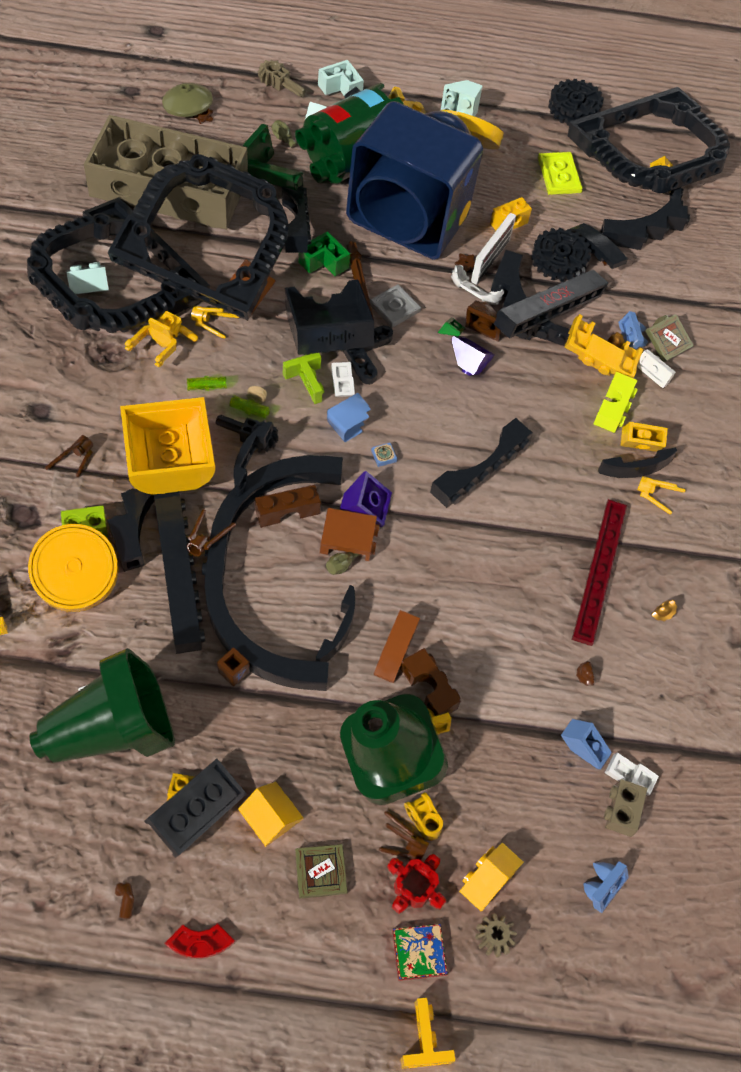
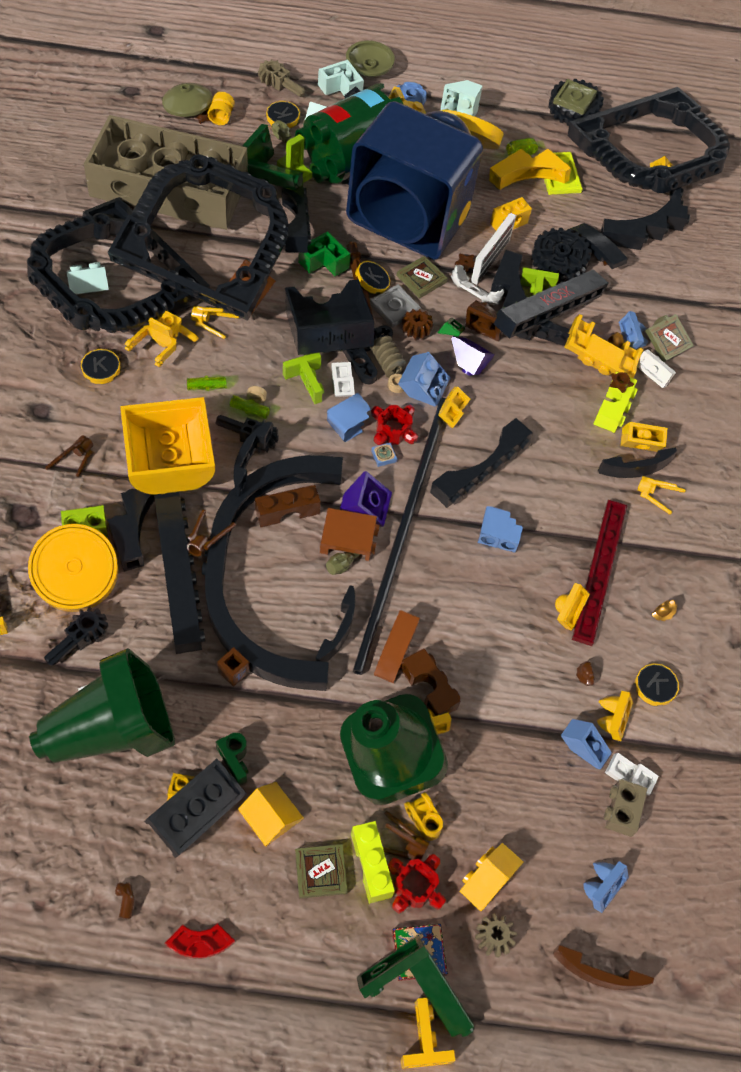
(78, 635): none -> black gear
(100, 366): none -> black tile
(221, 108): none -> yellow wheel
(232, 757): none -> dark green plate
(283, 111): none -> black tile
(295, 157): none -> lime bracket
(370, 58): none -> olive dish
(372, 277): none -> tile
(373, 862): none -> neon yellow arch
(384, 432): none -> red piece
(388, 355): none -> dark tan piece
(393, 383): none -> tan tile
(400, 538): none -> black piece
(414, 89): none -> medium blue tile
(417, 324): none -> reddish brown gear
(417, 958): none -> dark green piece
(421, 277): none -> olive tile
(424, 379): none -> medium blue slope
(453, 405): none -> yellow slope
(500, 530): none -> medium blue piece
(523, 166): none -> yellow arch
(528, 145): none -> clear neon green beam
(538, 279): none -> lime bracket
(571, 606): none -> yellow tile
(572, 961): none -> reddish brown slope
(575, 96): none -> olive tile
(621, 708): none -> yellow tile
(624, 377): none -> reddish brown plate
(656, 684): none -> black tile

